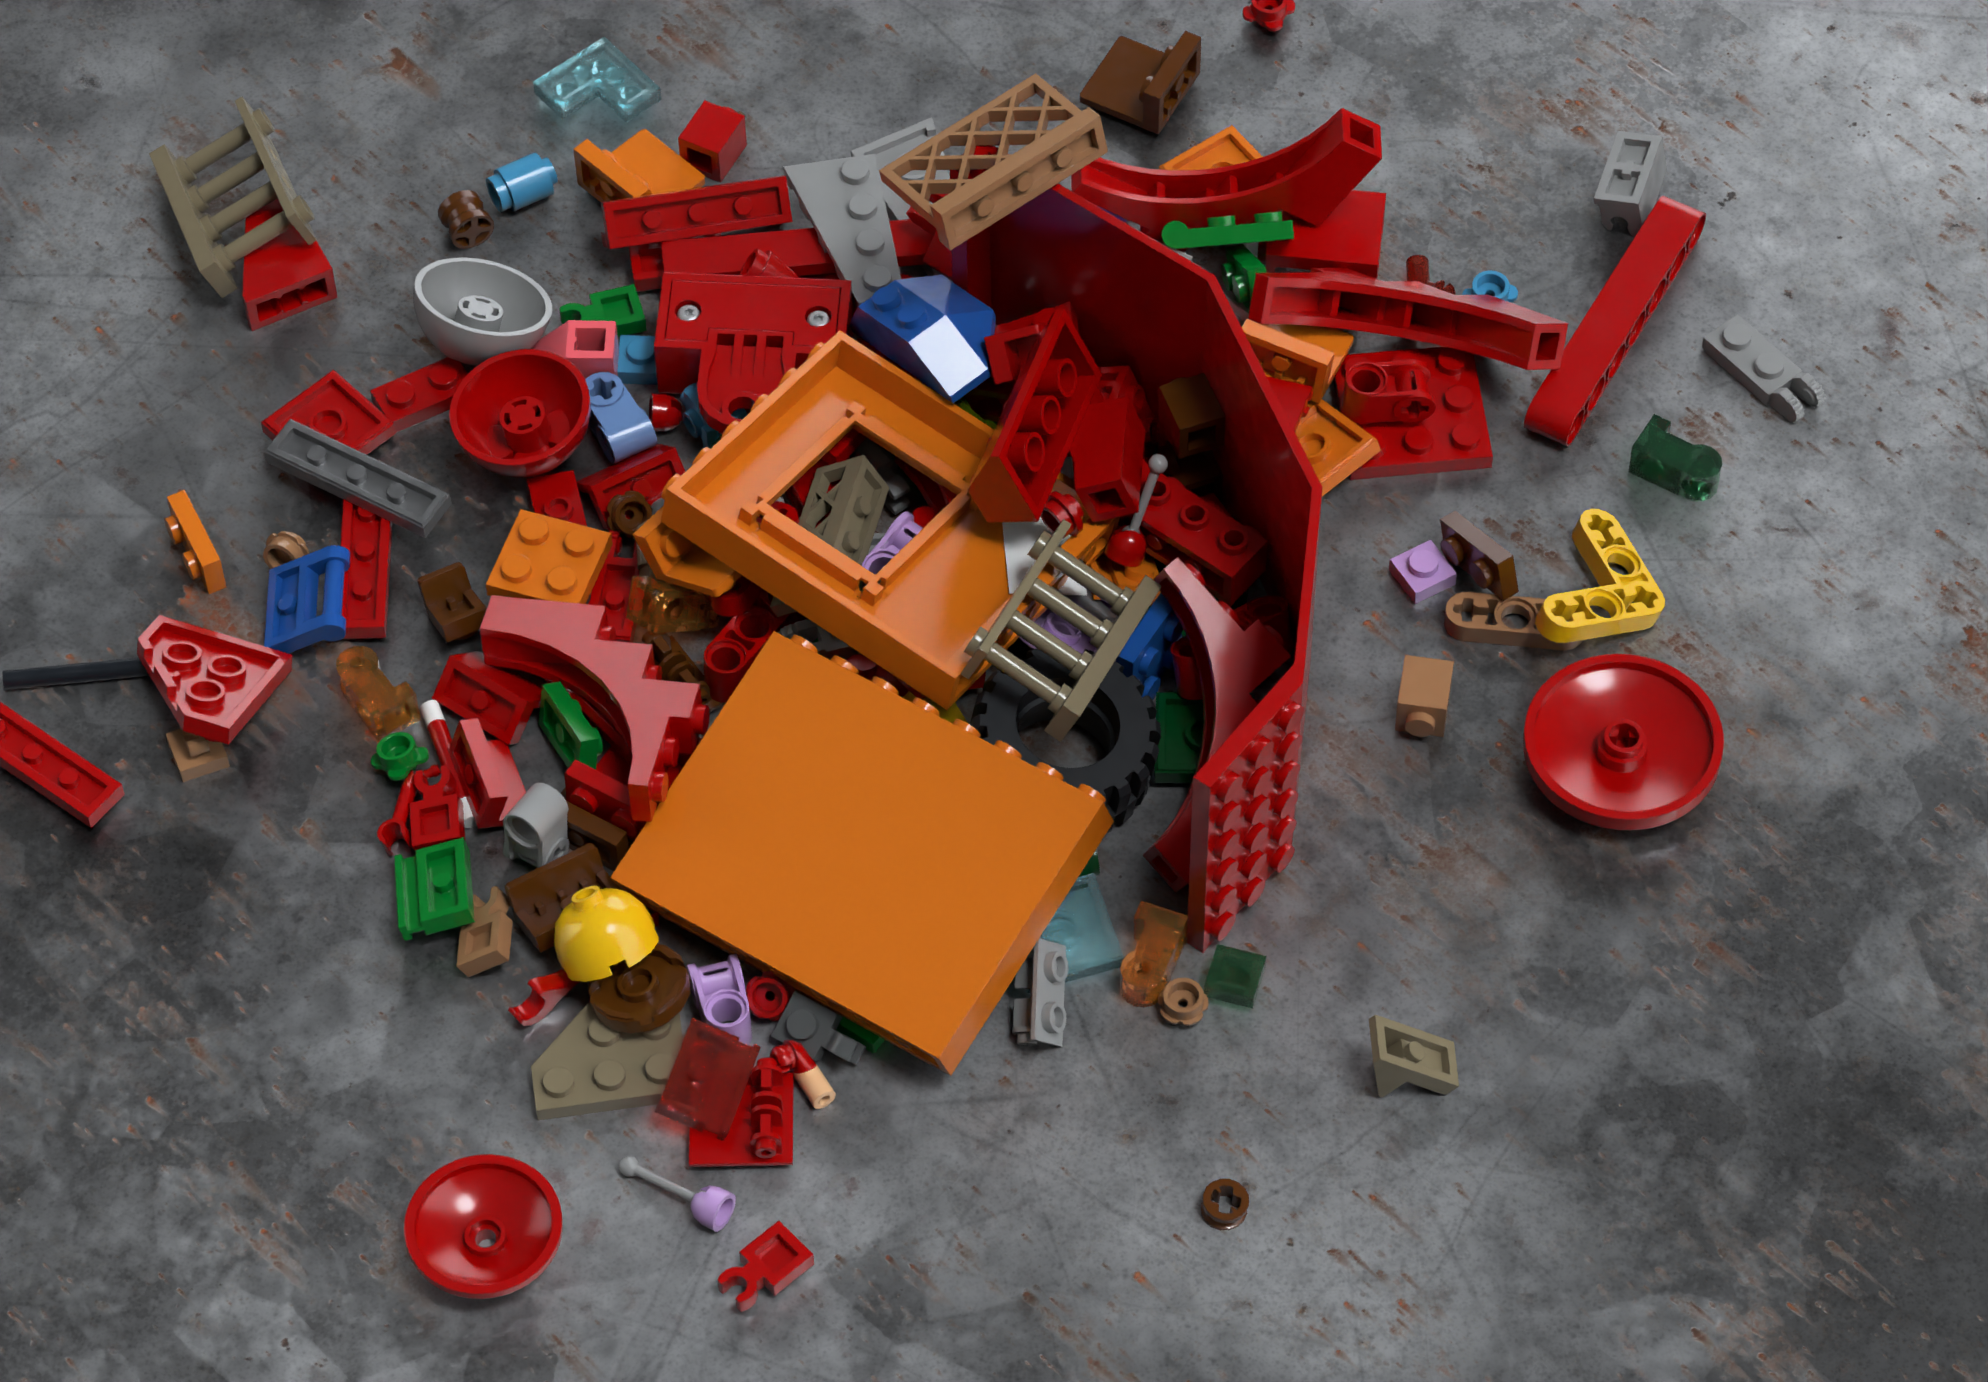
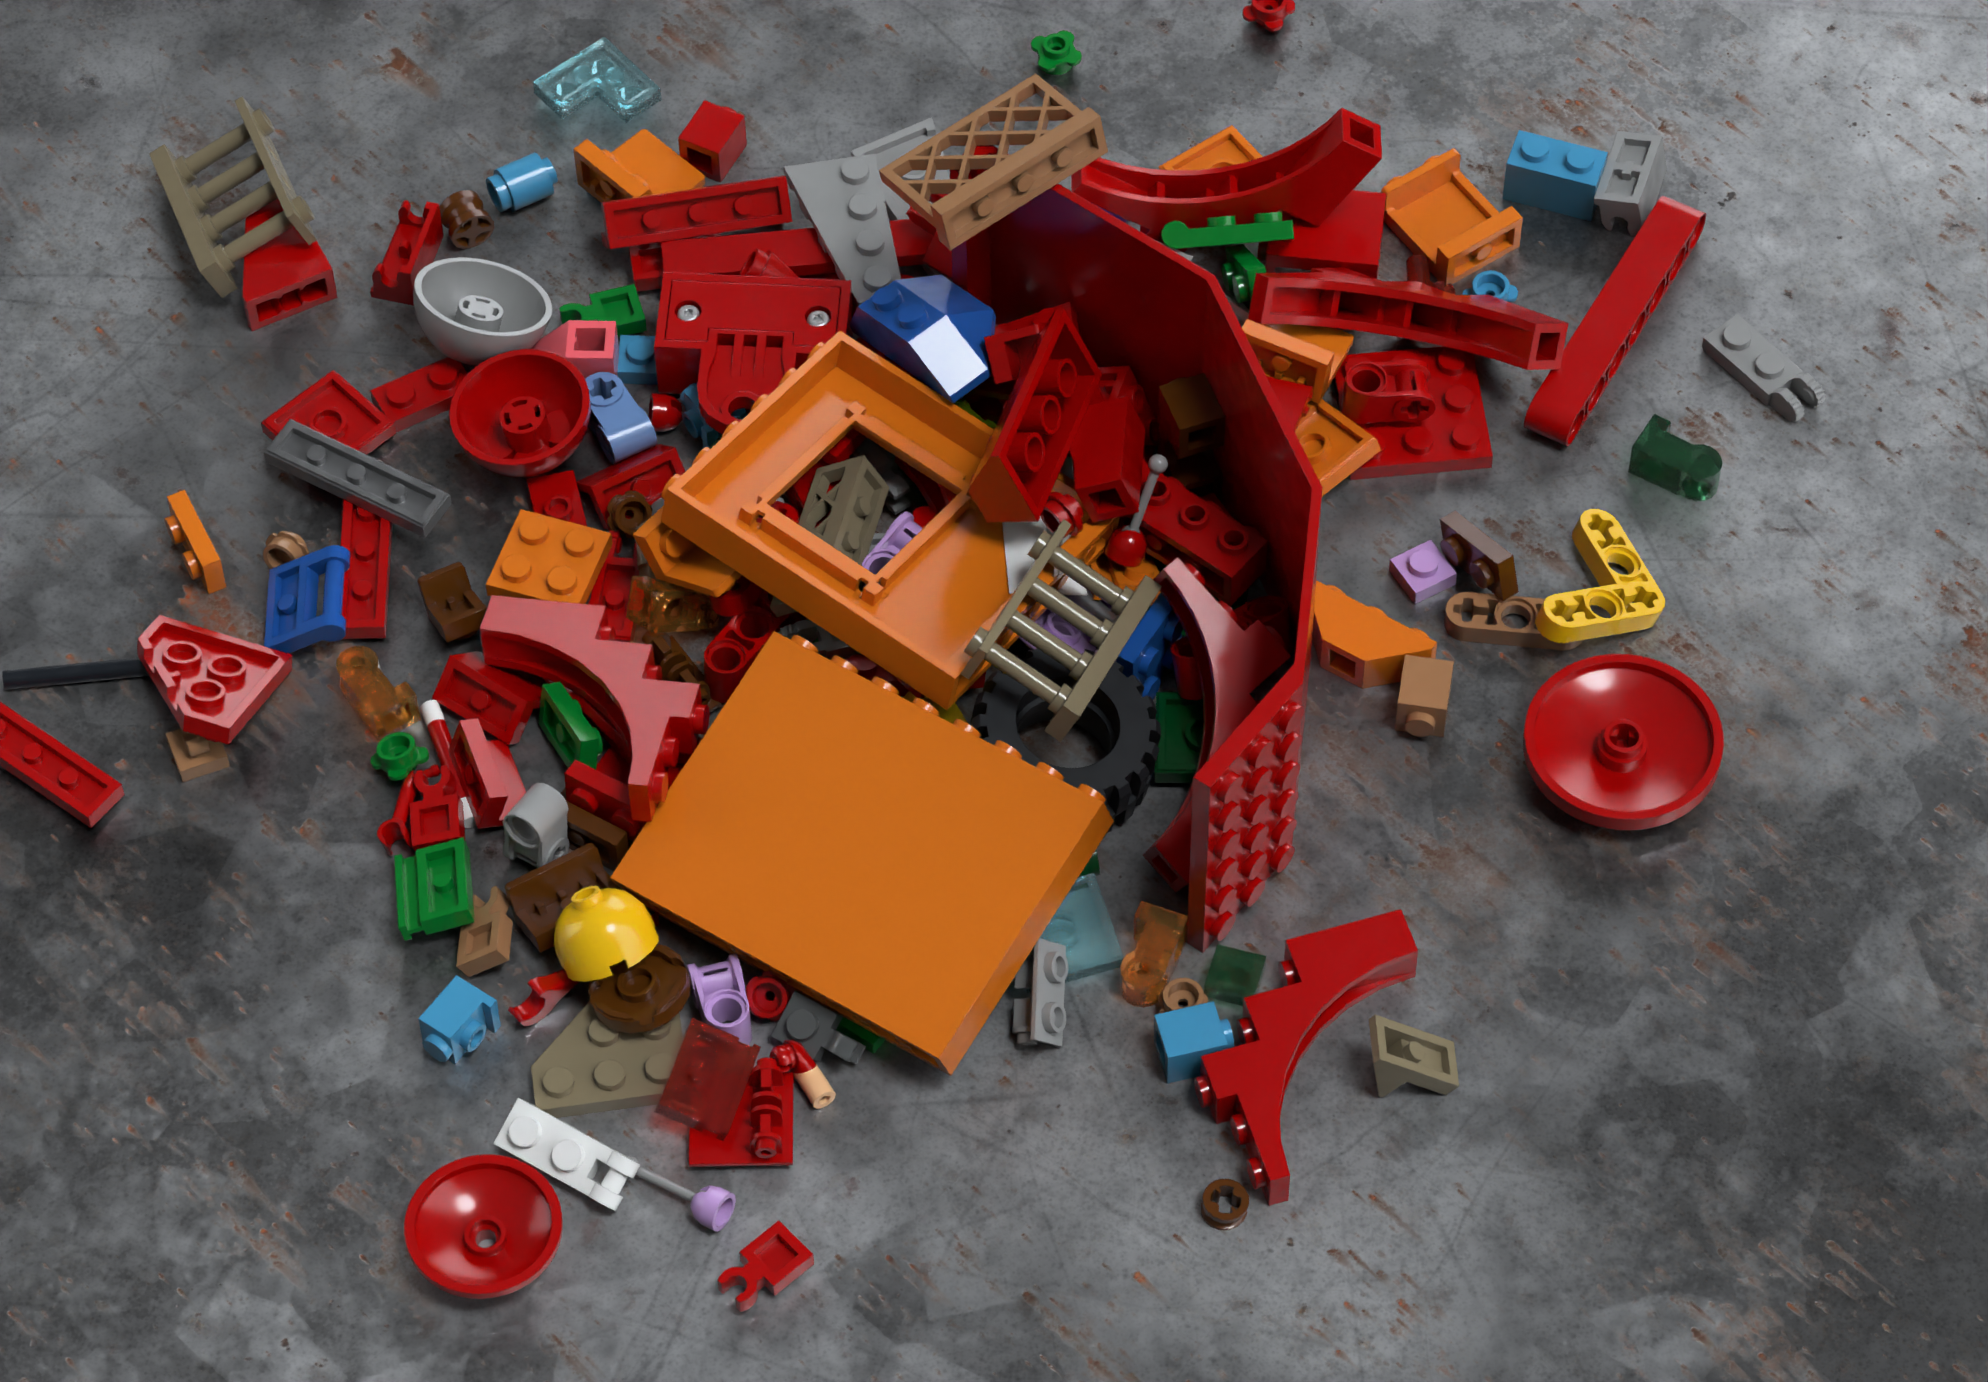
(409, 251): none -> red hinge
(458, 1021): none -> dark azure brick
(565, 1153): none -> white plate
(1056, 52): none -> green plate
(1144, 82): reddish brown bracket -> none
(1187, 1035): none -> dark azure brick
(1320, 981): none -> red arch
(1362, 640): none -> orange slope
(1449, 219): none -> orange panel
(1553, 175): none -> dark azure brick

